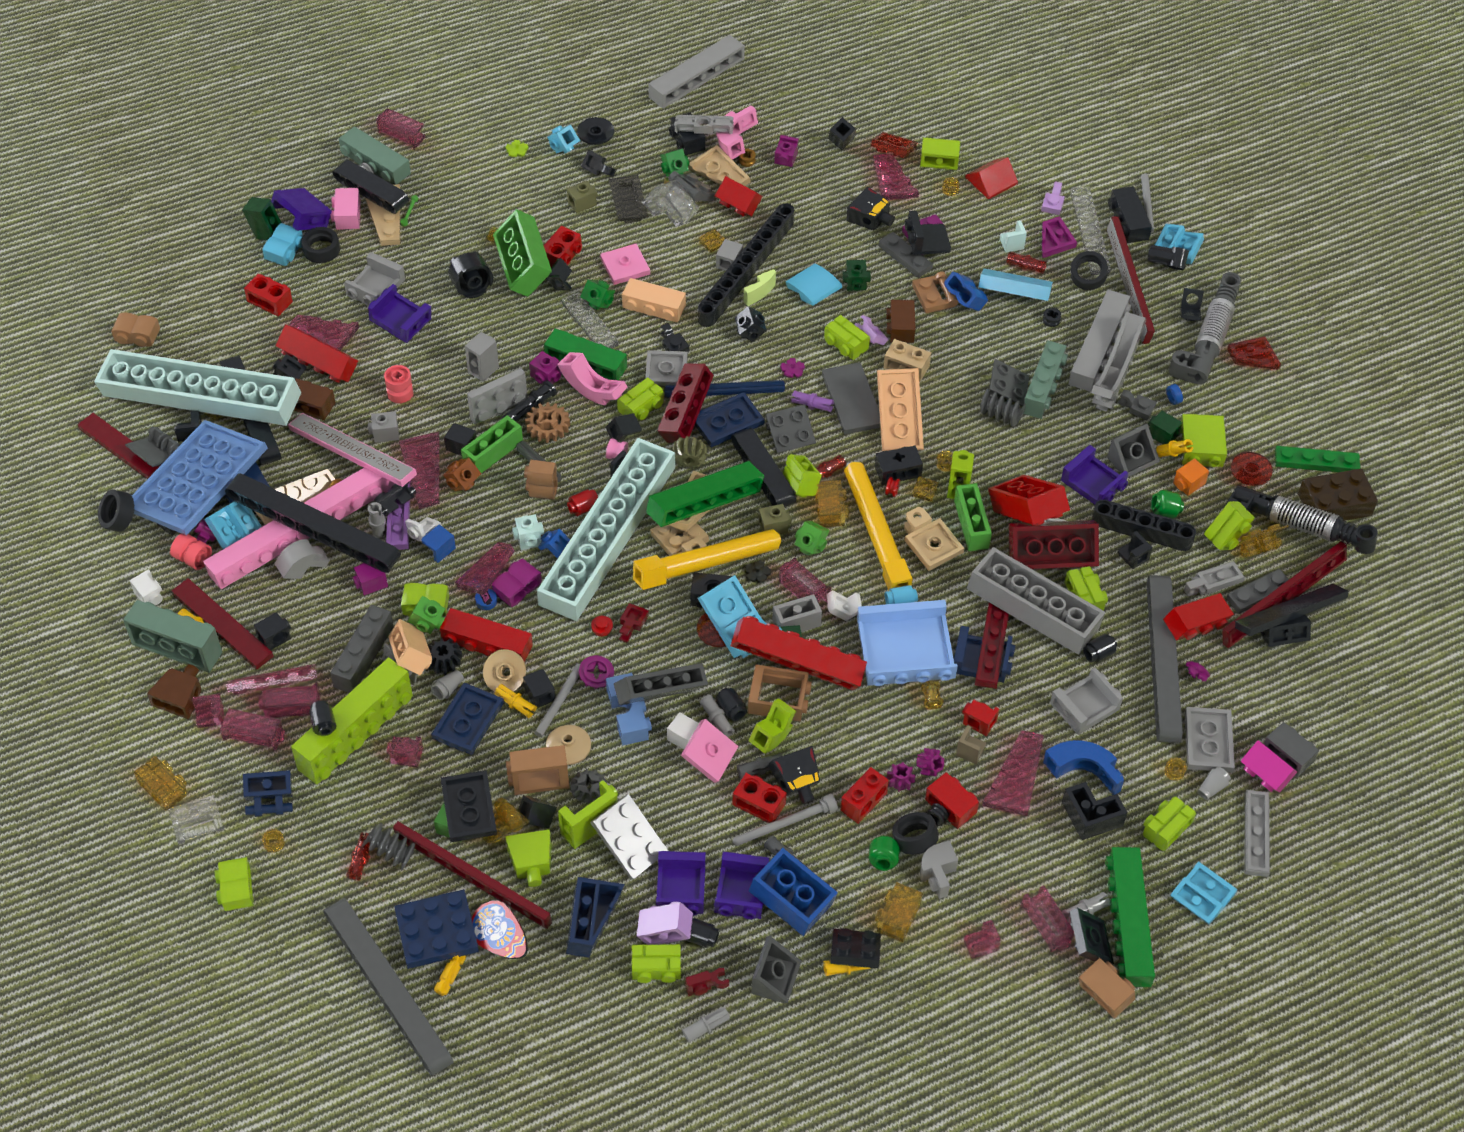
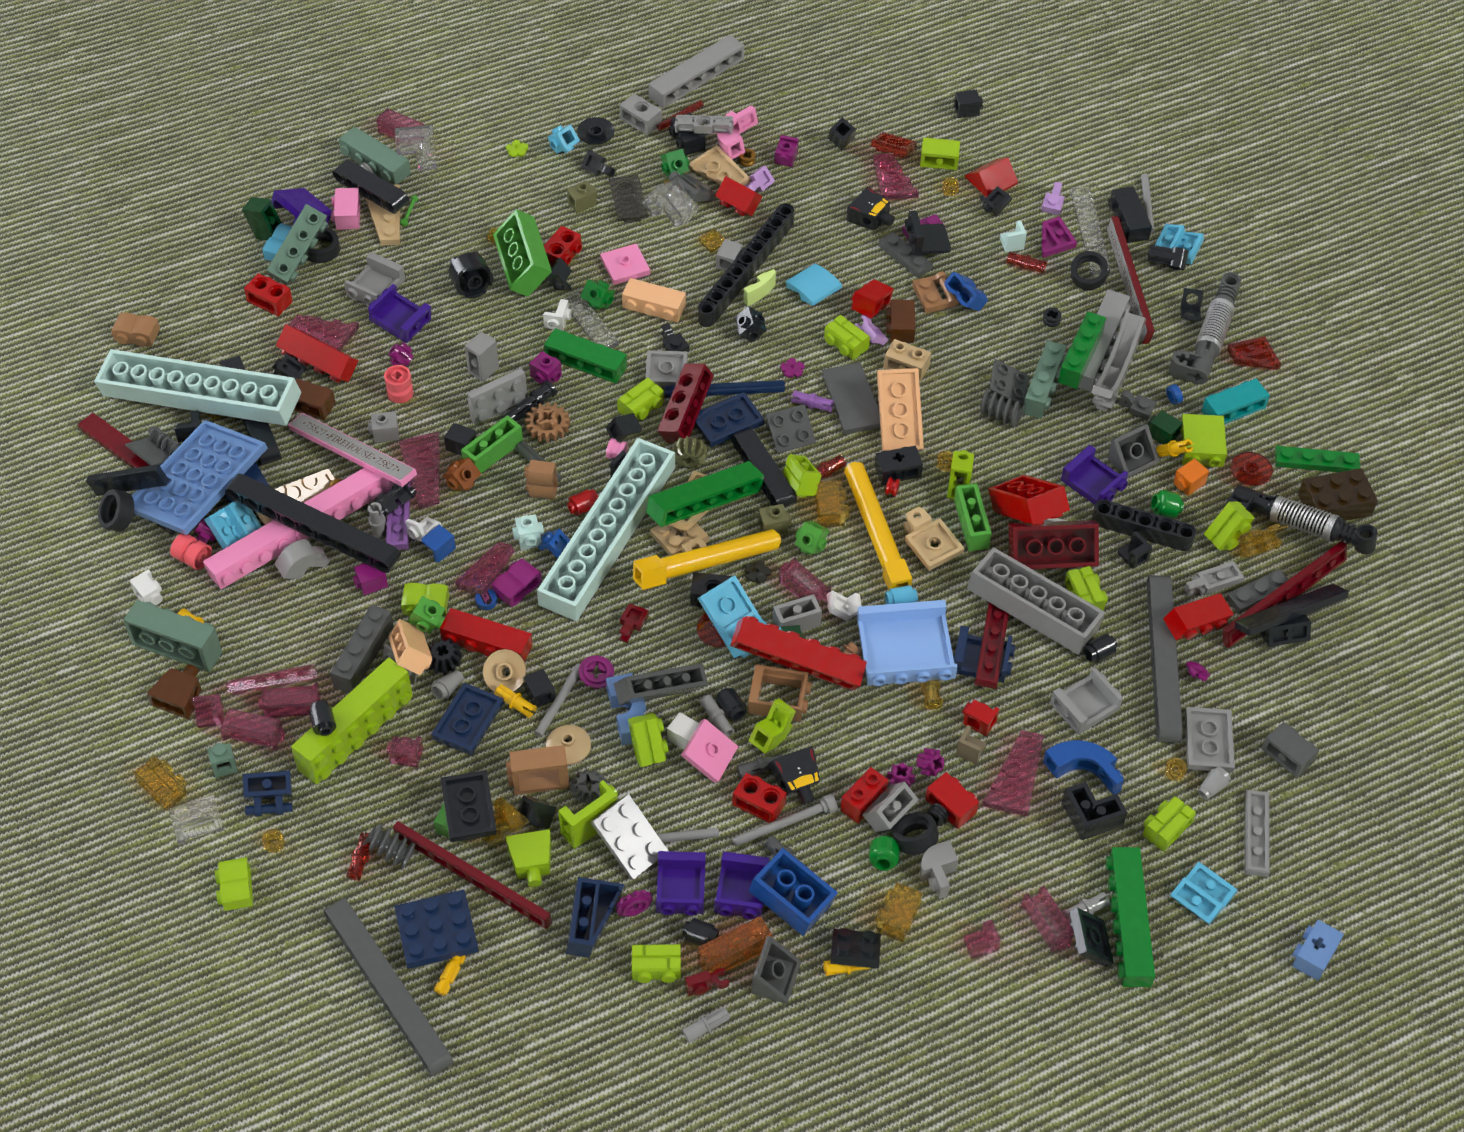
(128, 479): none -> black plate
(220, 754): none -> sand green brick
(226, 626): dark red tile -> none
(273, 631): black brick -> none
(297, 244): none -> sand green brick
(400, 354): none -> magenta gear
(417, 141): none -> clear brick
(499, 931): shield -> none
(558, 319): none -> white bracket
(587, 381): bright pink arch -> none
(601, 625): red plate -> none
(634, 903): none -> magenta gear
(640, 114): none -> light grey brick
(647, 739): none -> lime brick
(664, 924): lavender brick -> none
(689, 835): none -> light grey piece
(692, 108): none -> clear red piece
(734, 946): none -> clear orange brick
(760, 179): none -> lavender plate
(851, 648): none -> medium nougat plate
(856, 275): dark green brick -> none
(872, 298): none -> red brick
(890, 807): none -> light grey brick
(925, 489): clear yellow tile -> none
(967, 103): none -> black brick
(996, 201): none -> black bracket
(1015, 284): medium azure piece -> none
(1082, 350): none -> green brick
(1107, 987): medium nougat brick -> none
(1237, 401): none -> teal brick
(1268, 766): dark pink brick -> none
(1312, 960): none -> medium blue brick

